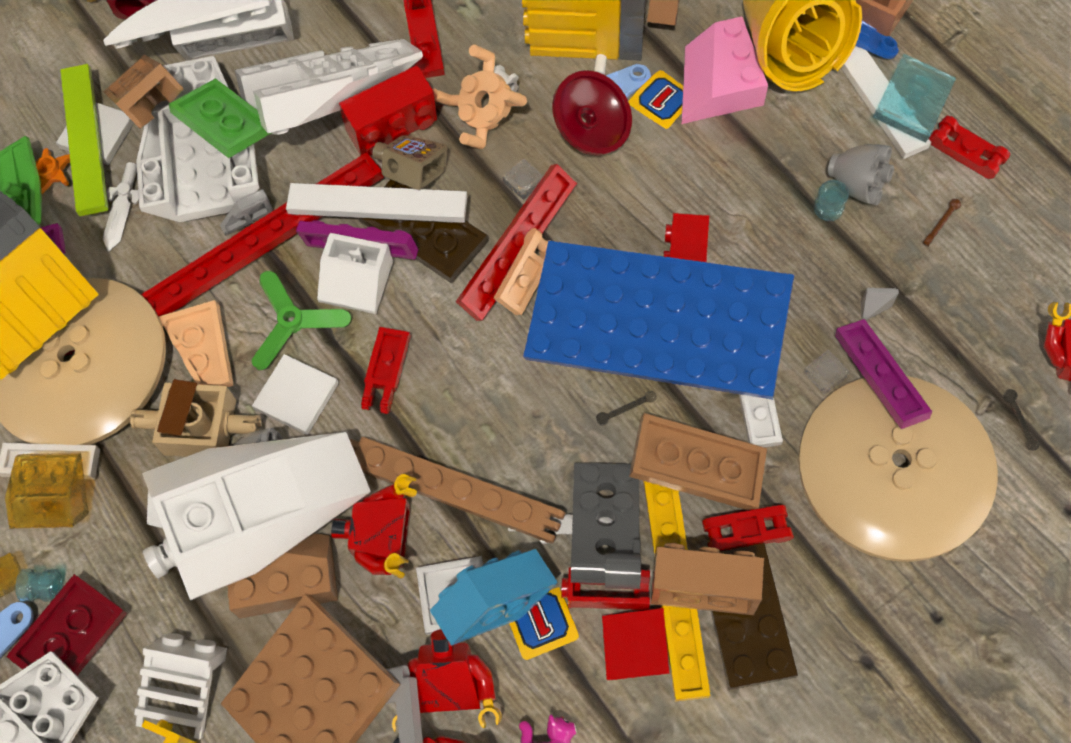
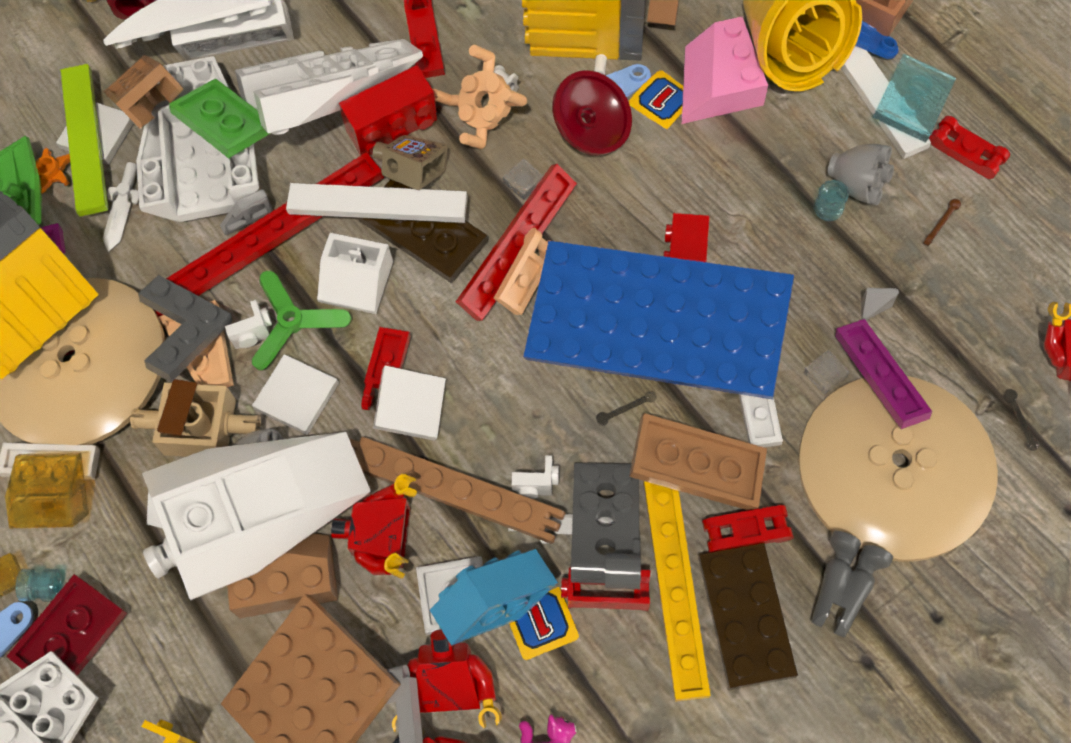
(180, 662): white plate -> none
(199, 327): none -> dark grey plate
(251, 330): none -> white bracket
(317, 232): magenta plate -> none
(409, 403): none -> white tile
(536, 484): none -> white bracket
(635, 644): red sticker -> none
(707, 579): medium nougat brick -> none
(847, 586): none -> dark grey piece

